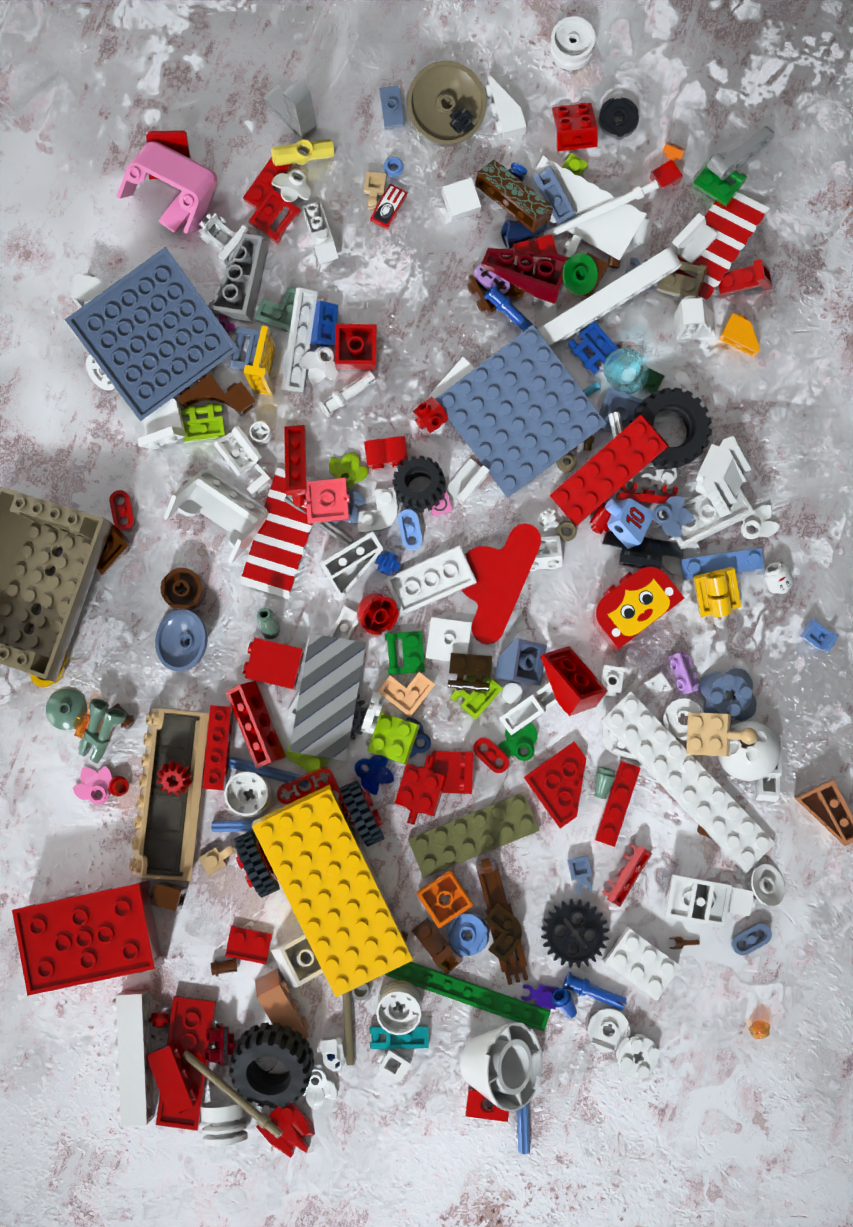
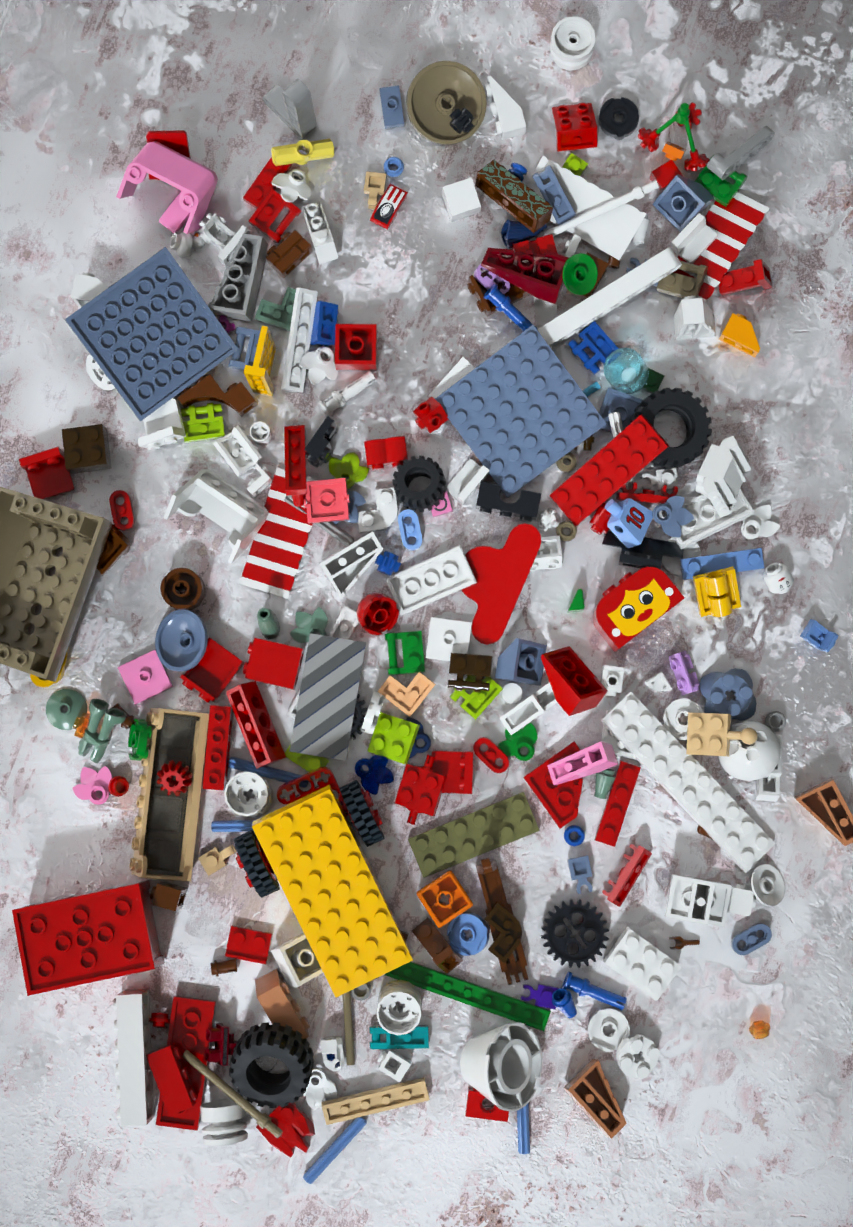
(47, 473): none -> red bracket
(86, 448): none -> dark brown brick
(138, 739): none -> green plate
(145, 677): none -> bright pink plate
(184, 242): none -> white animal
(212, 672): none -> red panel
(288, 253): none -> reddish brown brick
(309, 624): none -> sand green plate
(319, 447): none -> black plate
(334, 1150): none -> medium blue axle
(375, 1101): none -> tan plate
(490, 501): none -> black arch
(578, 602): none -> green slope
(581, 835): none -> blue plate
(583, 763): none -> bright pink slope
(595, 1098): none -> nougat wedge
(682, 201): none -> sand blue slope
(685, 116): none -> red plant
(775, 721): none -> light grey plate

